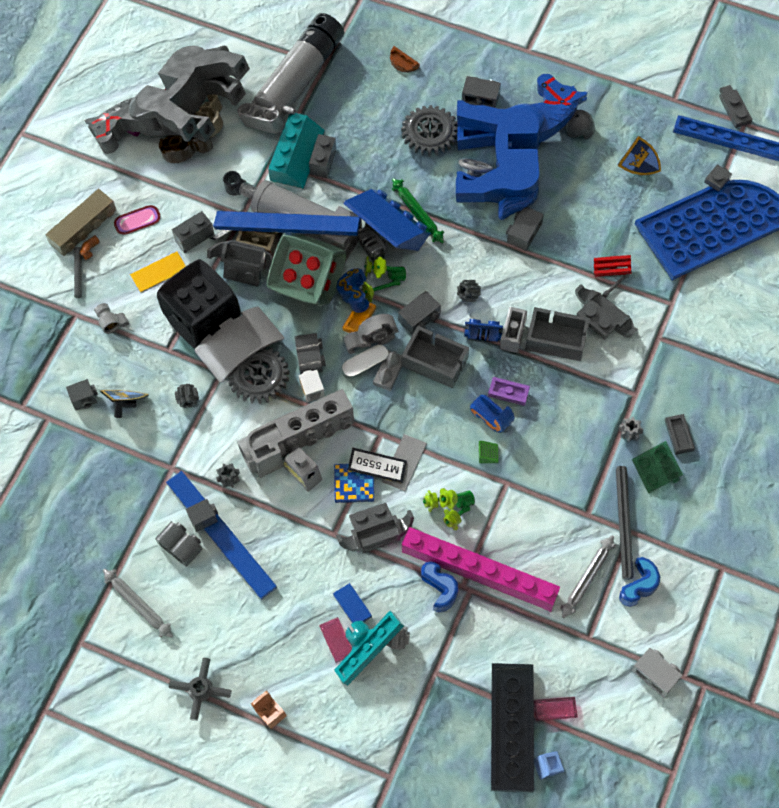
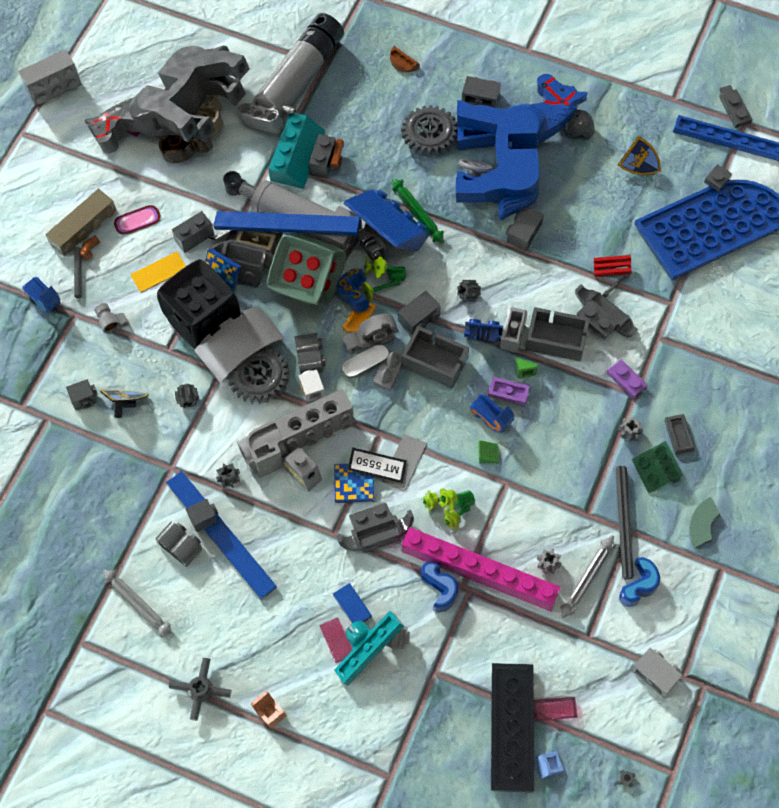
(43, 296): none -> blue animal
(50, 77): none -> light grey brick
(224, 267): none -> blue tile
(337, 158): none -> dark orange tile
(525, 368): none -> bright green slope
(551, 556): none -> light grey gear
(626, 778): none -> dark grey piece
(627, 379): none -> medium lavender plate
(701, 523): none -> sand green tile

